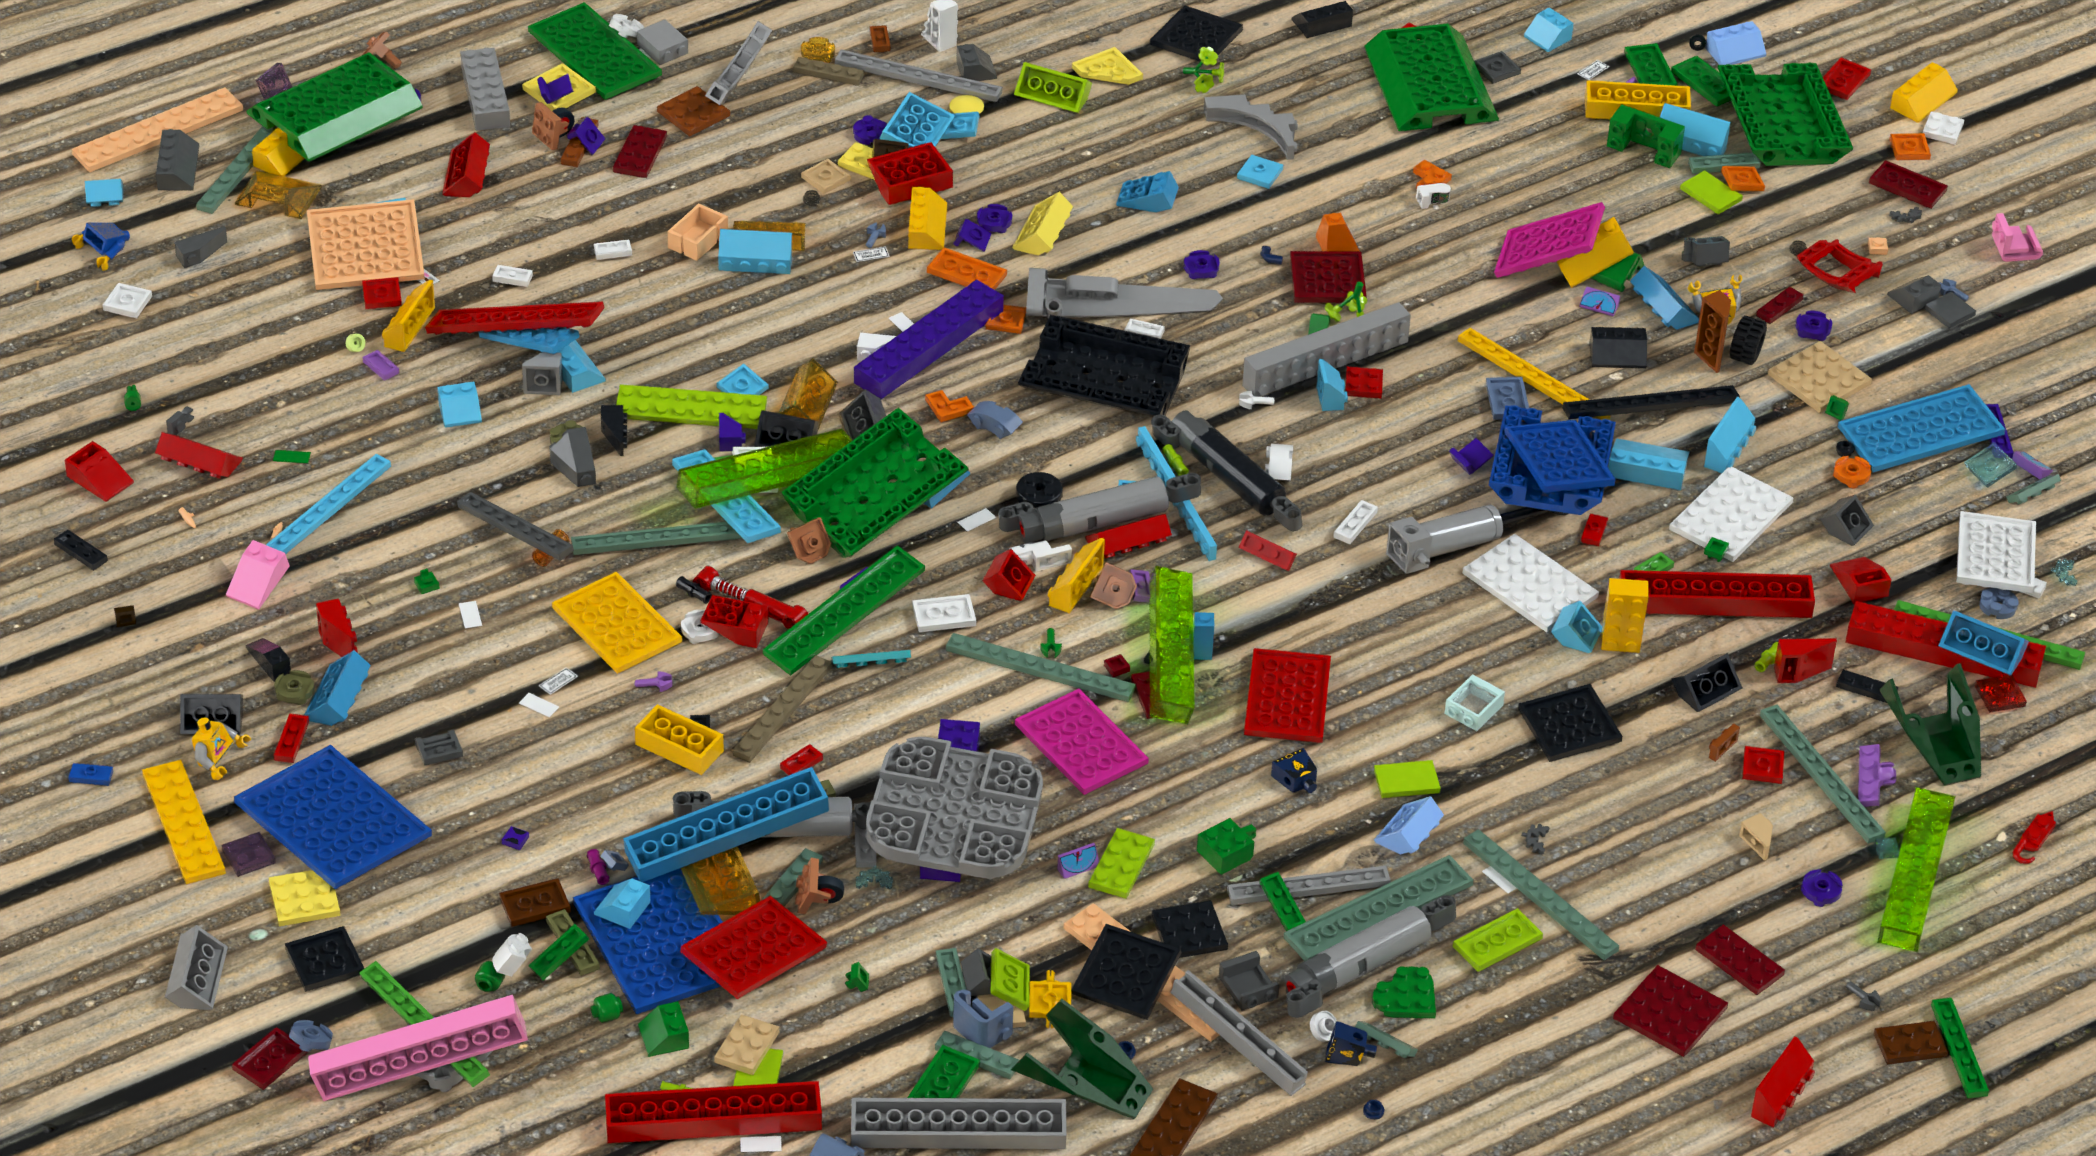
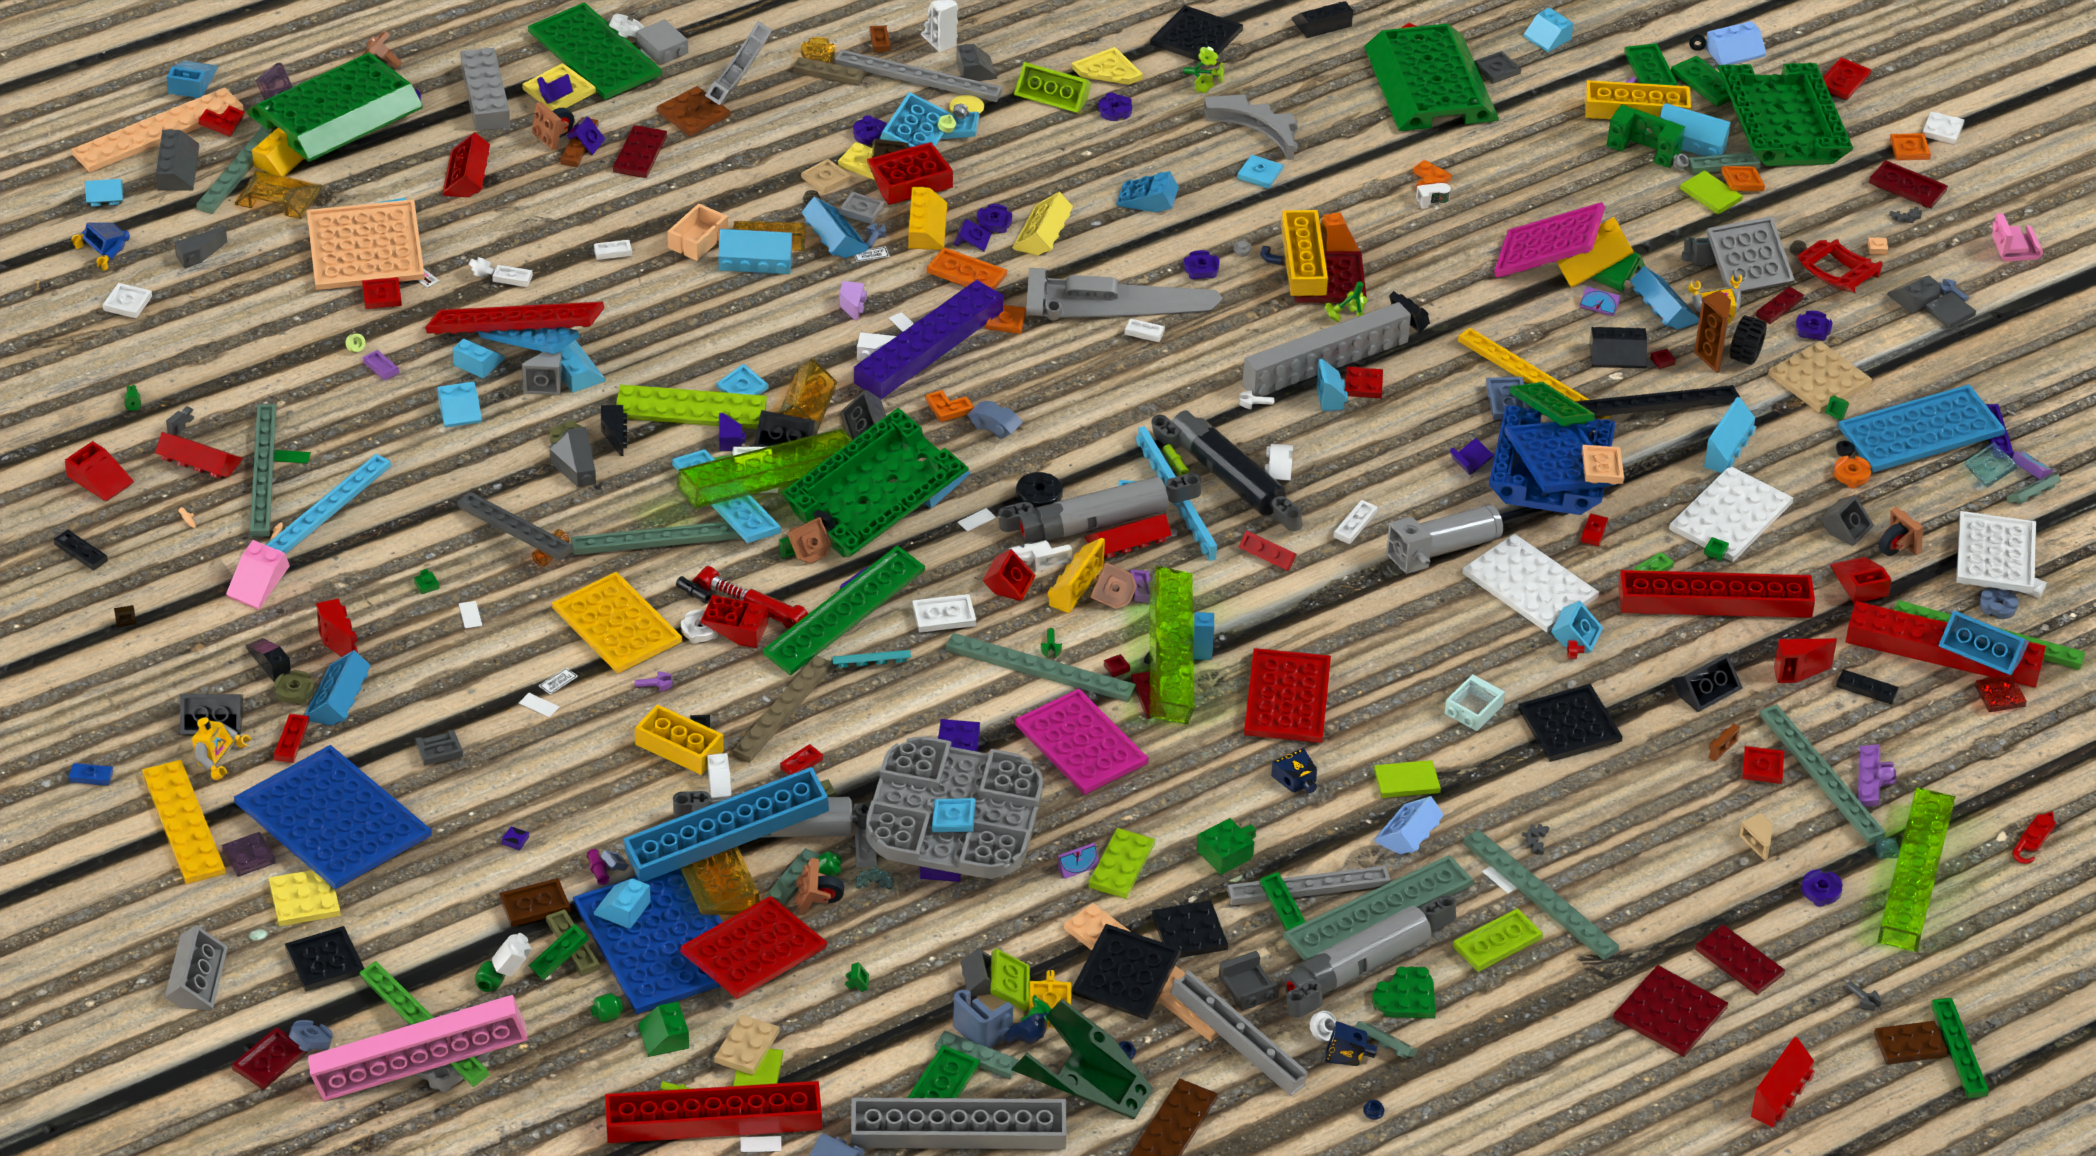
(190, 78): none -> dark azure slope
(225, 123): none -> red plate
(263, 470): none -> sand green plate
(410, 317): yellow slope -> none
(475, 358): none -> medium azure slope
(481, 267): none -> white plate
(719, 776): none -> white slope
(785, 548): none -> green plate
(826, 519): none -> black tile
(829, 864): none -> green head
(833, 229): none -> dark azure slope
(852, 298): none -> lavender slope
(862, 208): none -> light grey plate
(947, 123): none -> yellowish green tile
(950, 974): sand green plate -> none
(954, 815): none -> medium azure plate
(960, 111): none -> light grey plate
(1031, 1026): none -> dark blue hair
(1111, 100): none -> dark purple plate
(1145, 364): black slope -> none
(1242, 248): none -> light grey plate
(1304, 252): none -> yellow brick
(1318, 322): green slope -> none
(1419, 316): none -> black plate
(1552, 403): none -> green plate
(1573, 650): none -> red tile
(1593, 70): white sticker -> none
(1602, 464): none -> light nougat plate
(1624, 615): yellow brick -> none
(1648, 464): medium azure slope -> none
(1663, 358): none -> dark red plate
(1680, 162): none -> light grey plate
(1750, 251): none -> light grey plate
(1767, 658): lime pin -> none
(1901, 534): none -> nougat plate
(1923, 93): yellow slope -> none
(1948, 739): dark green windscreen -> none
(2064, 566): clear light blue animal -> none

